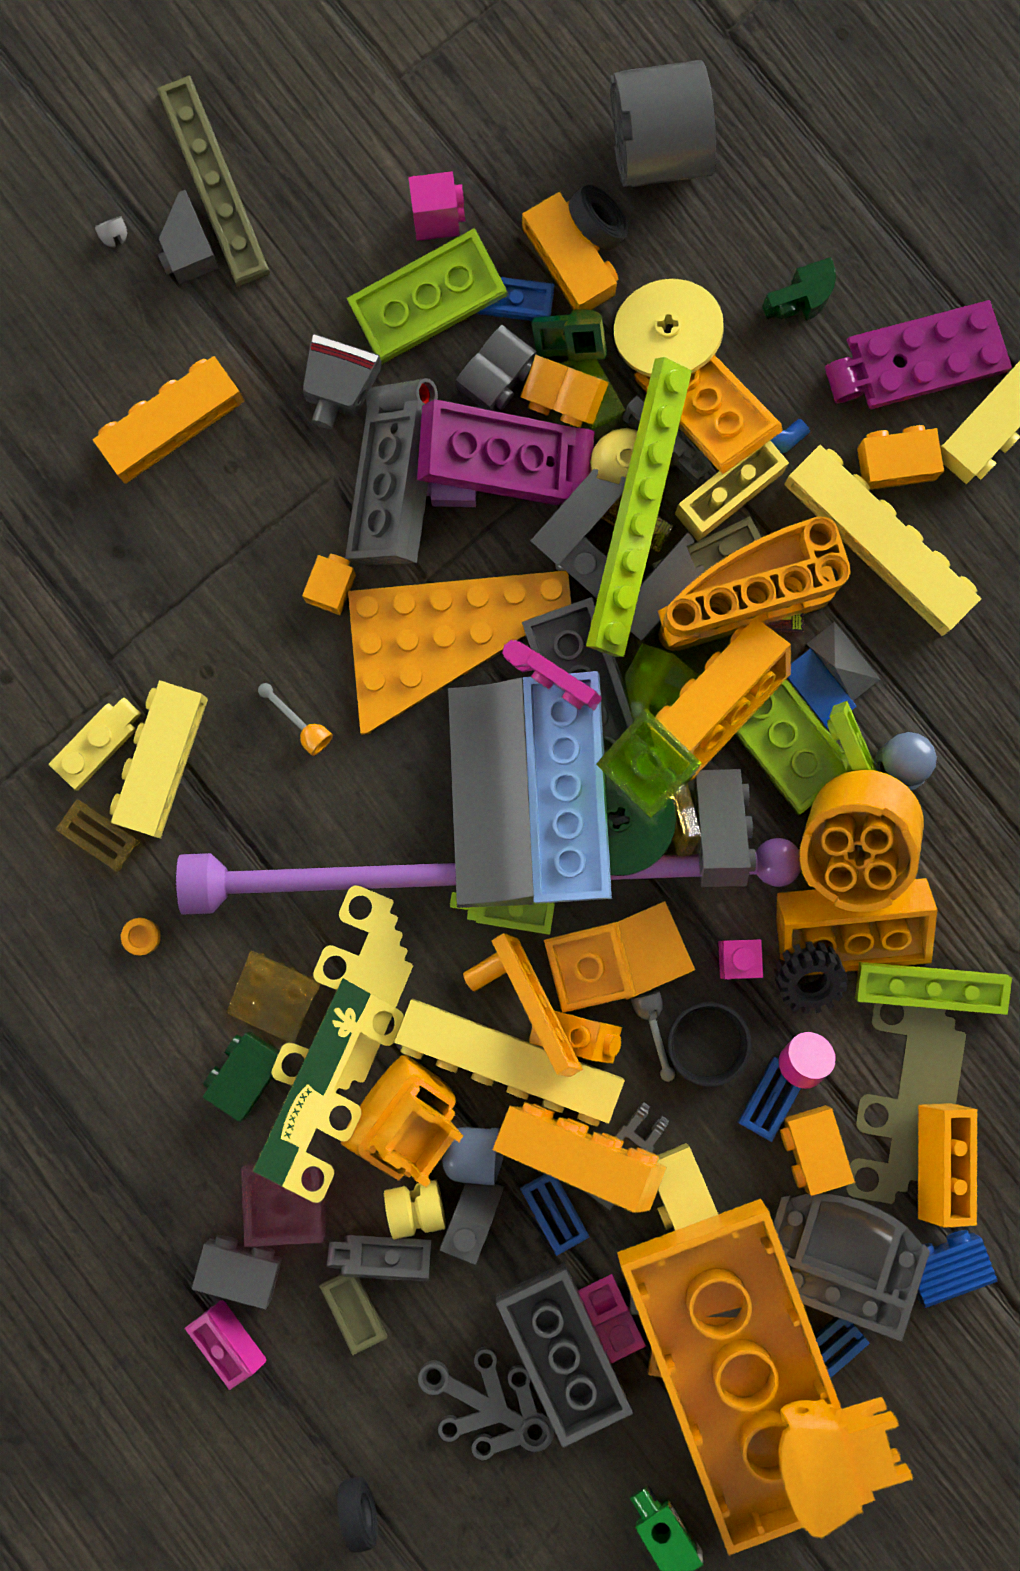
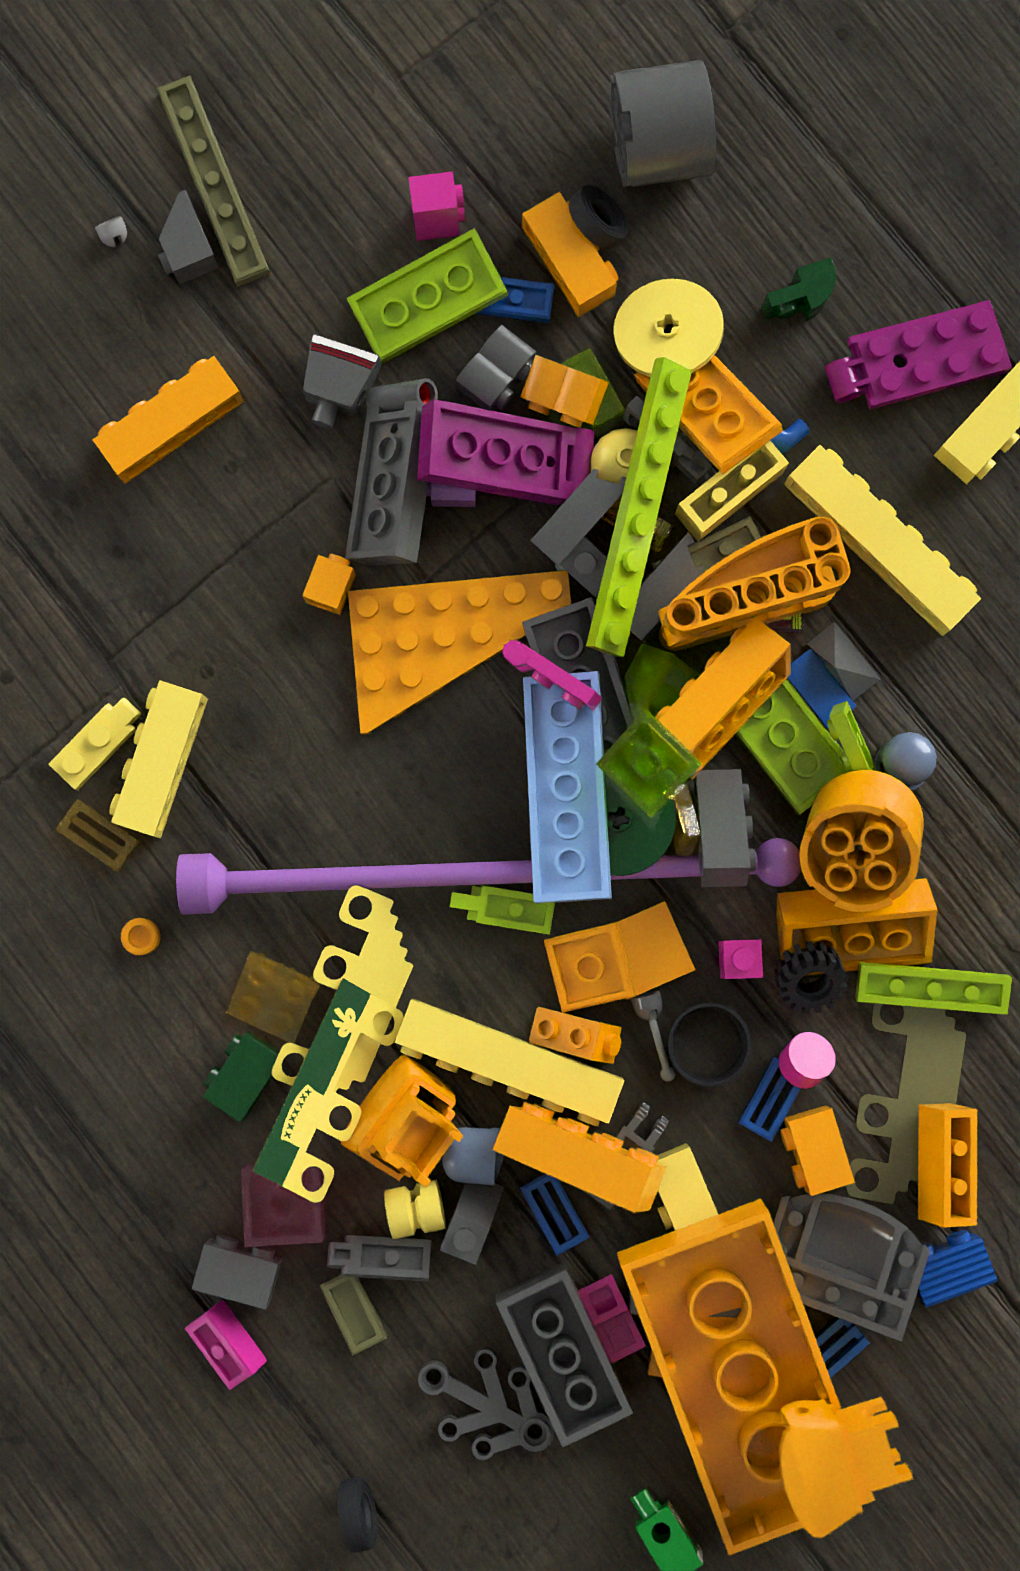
(313, 736): hinge -> none
(490, 795): dark grey arch -> none
(512, 959): light orange piece -> none
(572, 335): dark green brick -> none
(900, 457): light orange brick -> none

